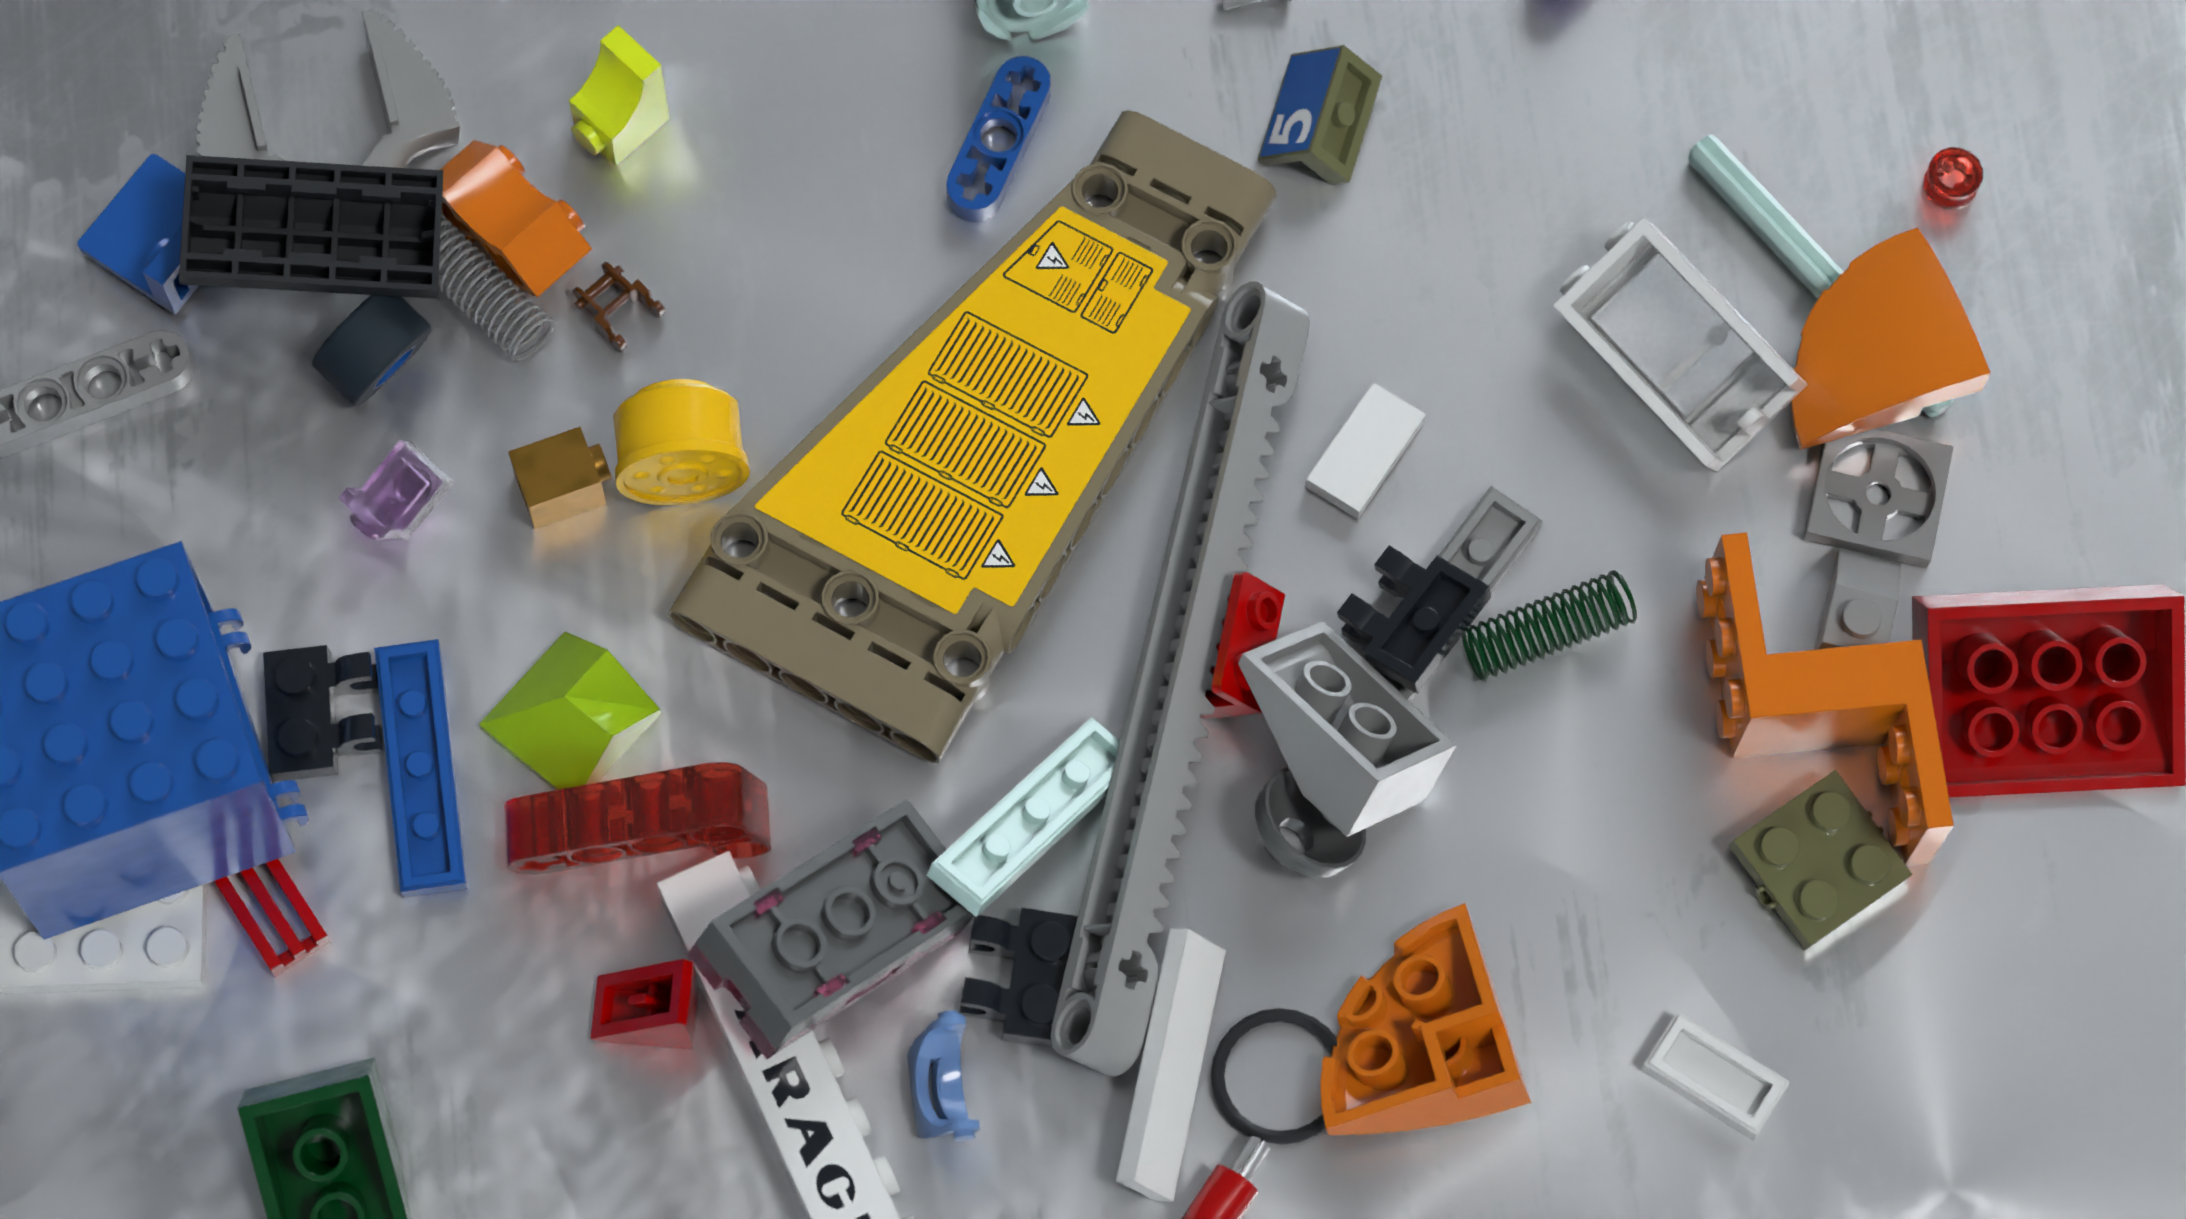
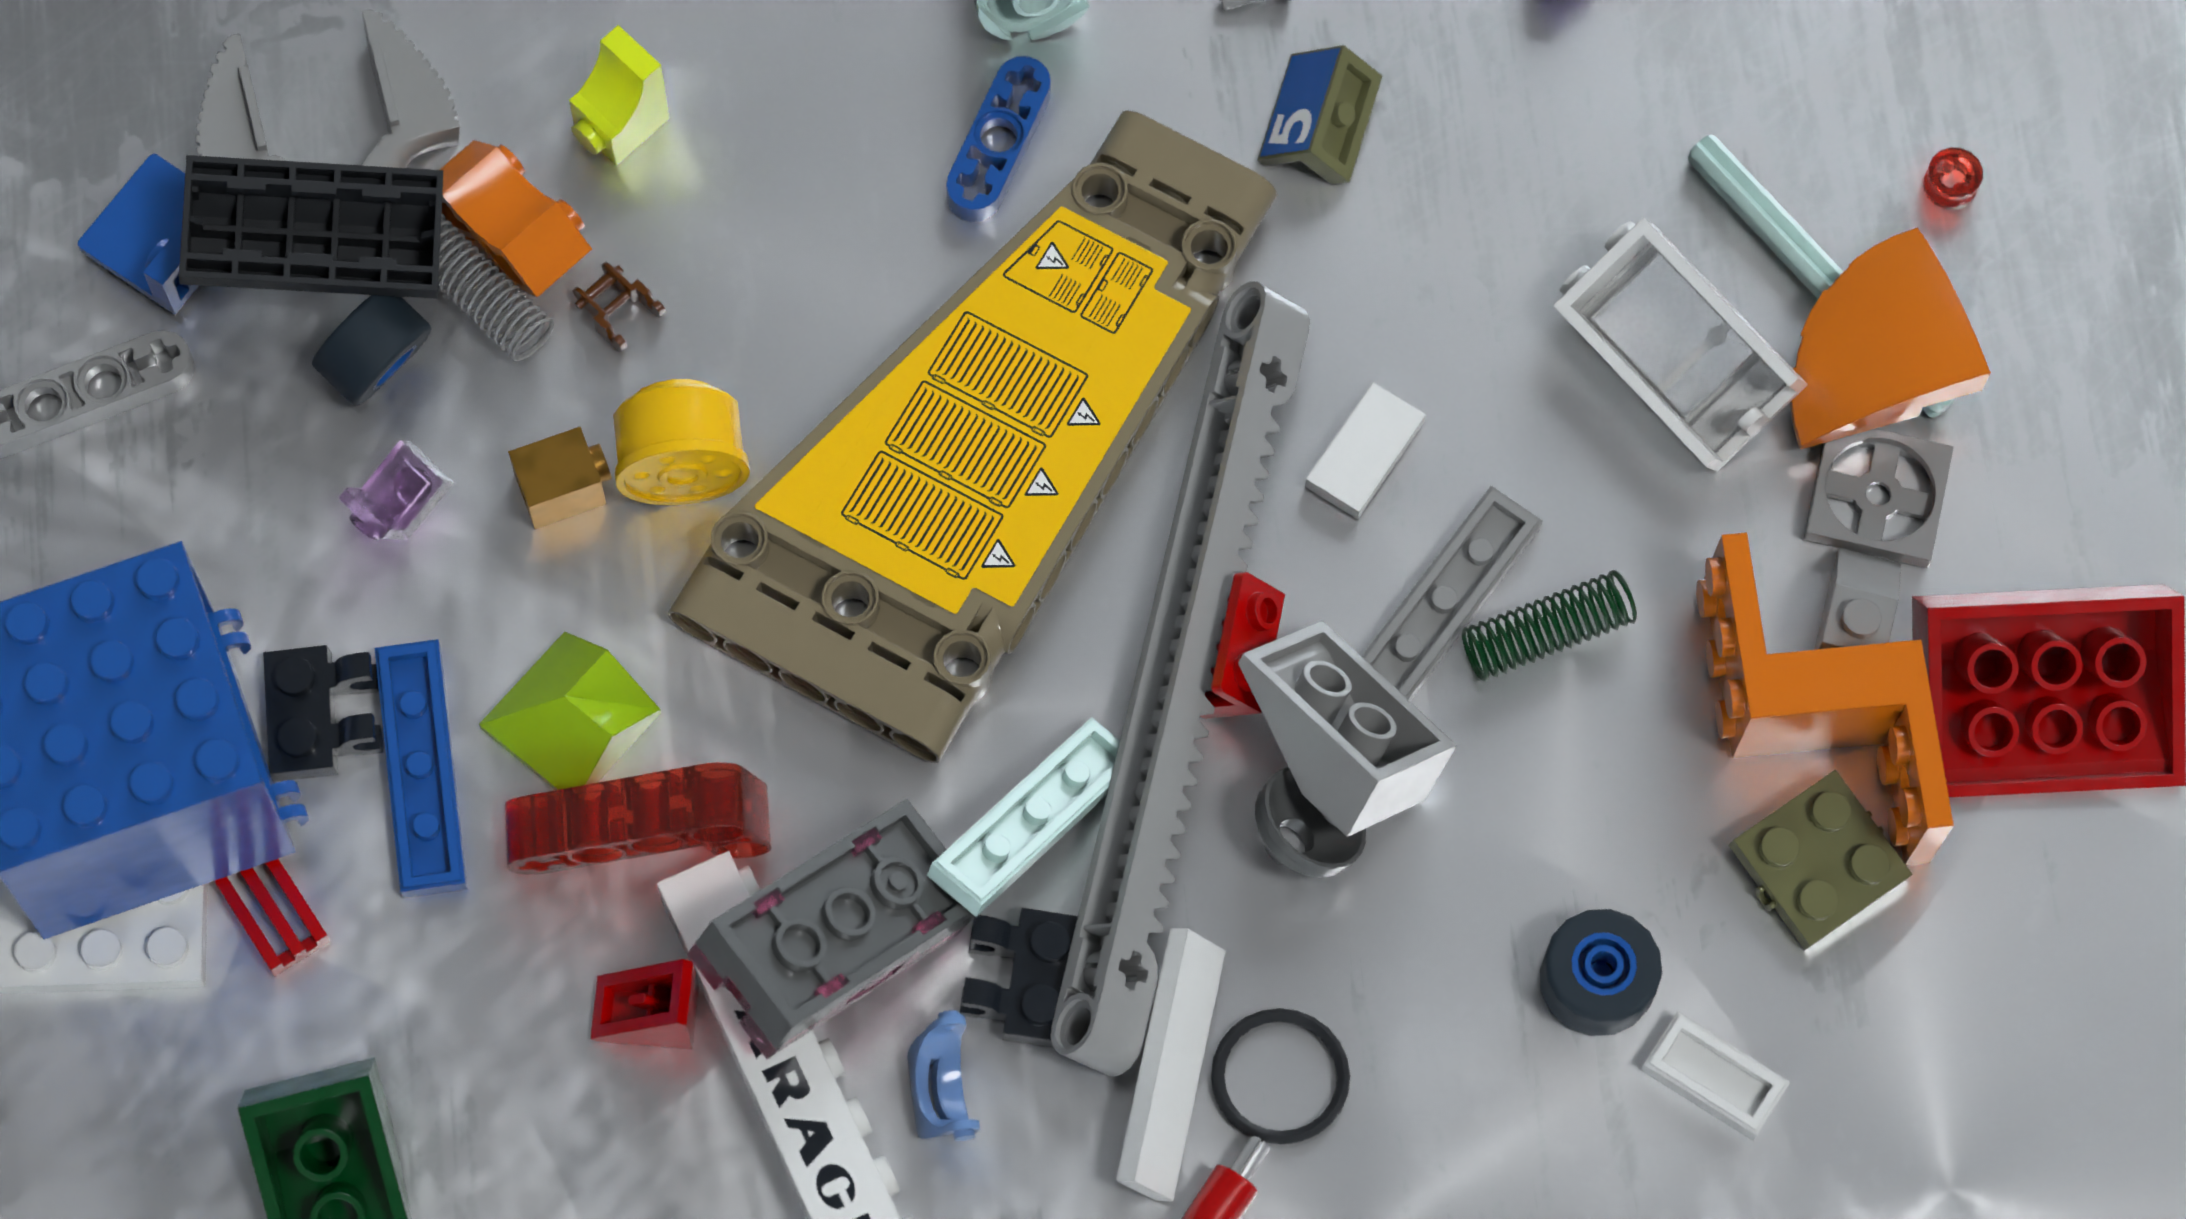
(1422, 1039): orange brick -> none
(1425, 625): black plate -> none
(1592, 995): none -> black wheel

